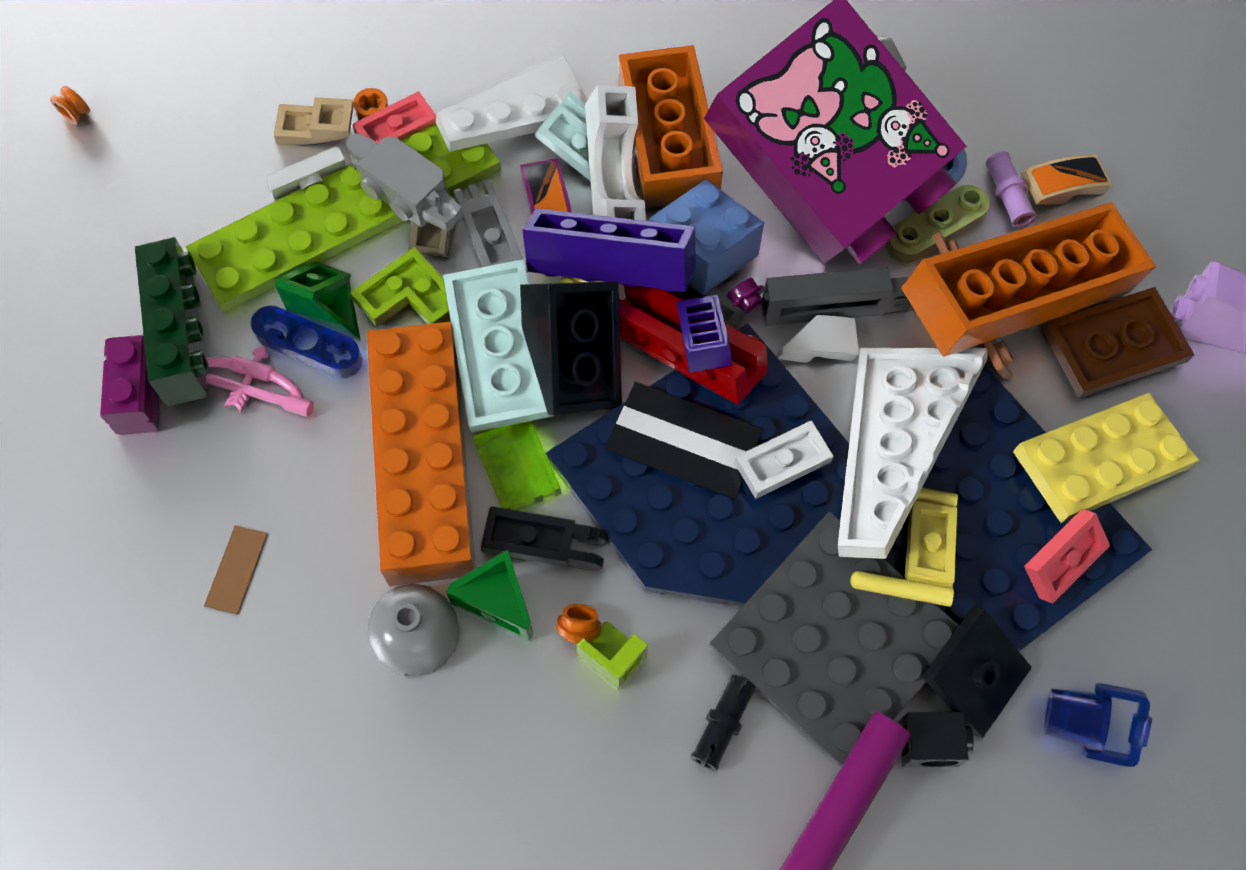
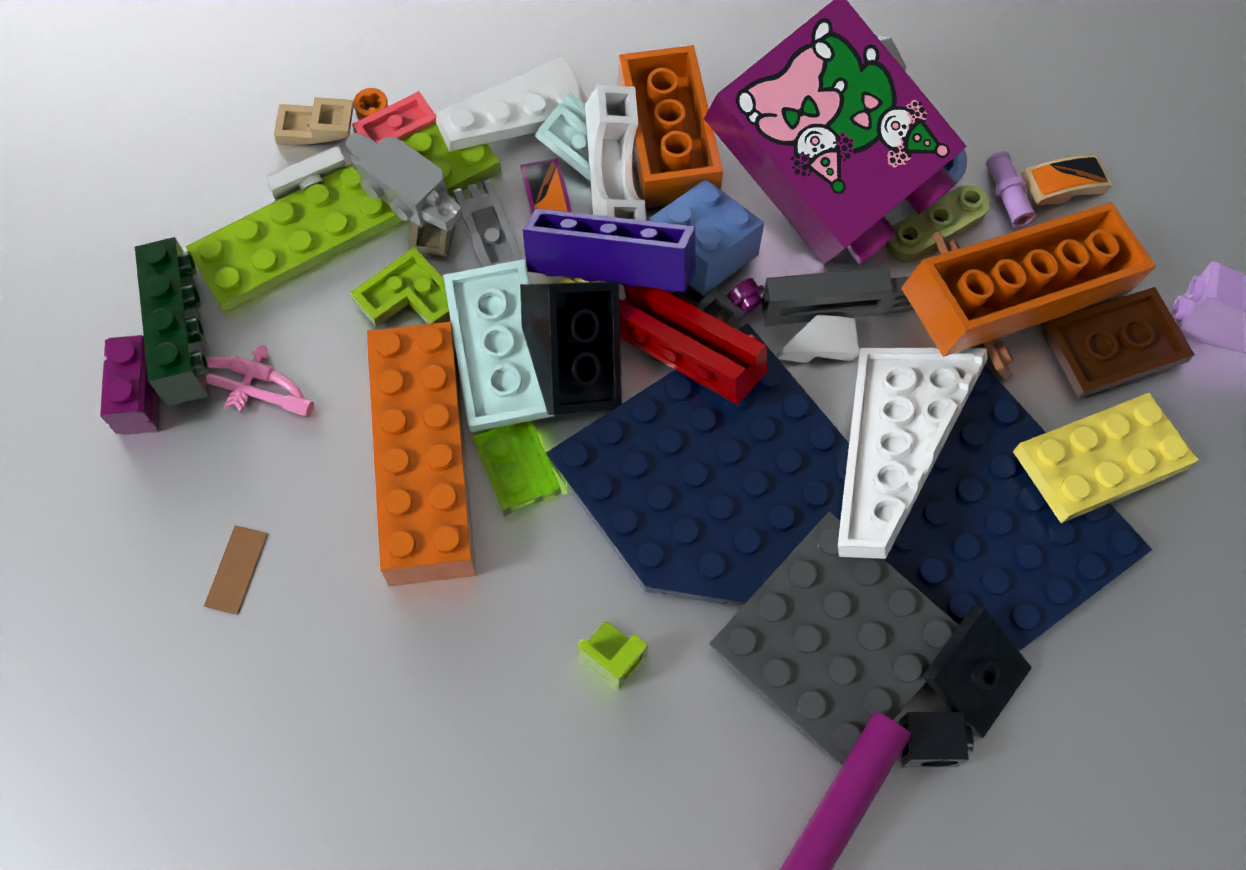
(70, 105): orange bush -> none
(317, 356): clear blue beam -> none
(320, 296): green slope -> none
(413, 630): light grey cylinder -> none
(493, 596): green slope -> none
(541, 538): black hinge -> none
(578, 622): orange plate -> none
(682, 439): black sticker -> none
(707, 354): dark purple slope -> none
(723, 722): black pin -> none
(783, 459): white plate -> none
(928, 553): light yellow plate -> none
(1067, 555): coral plate -> none
(1085, 721): clear blue piece -> none

